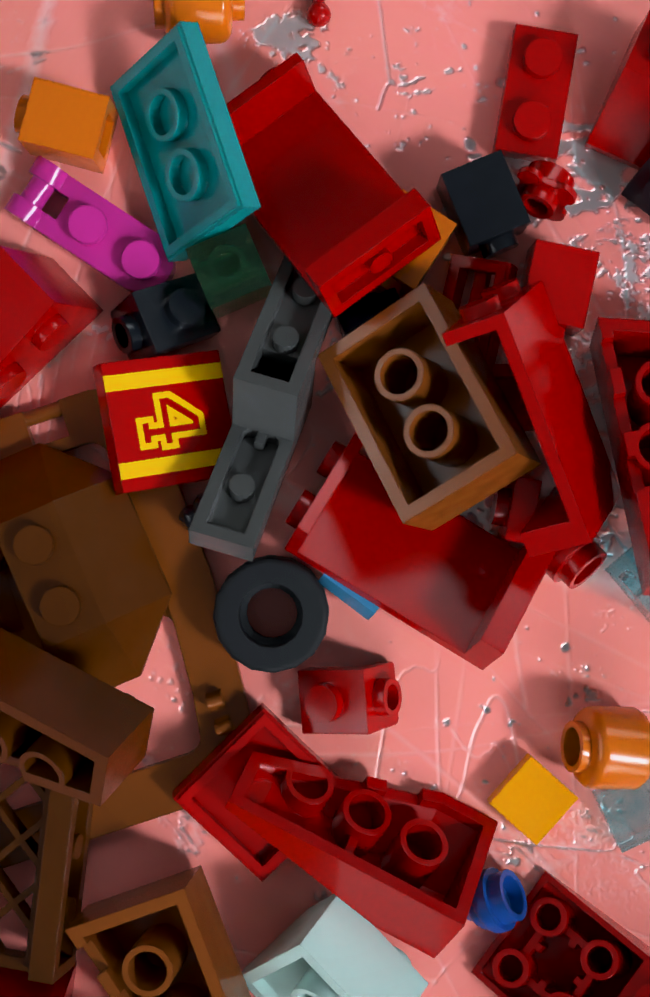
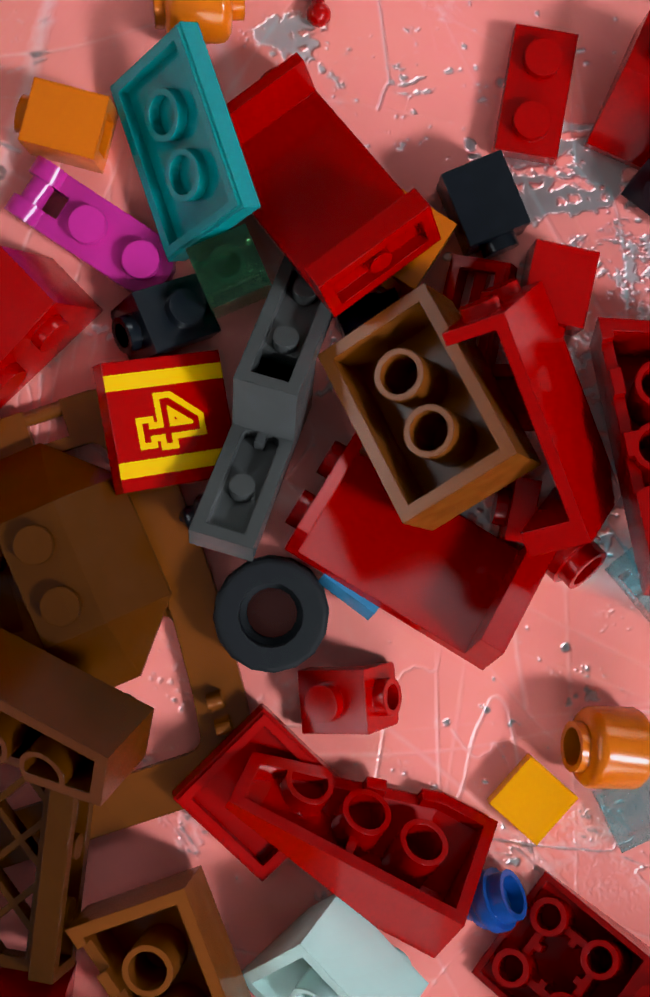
(546, 190): red plate -> none

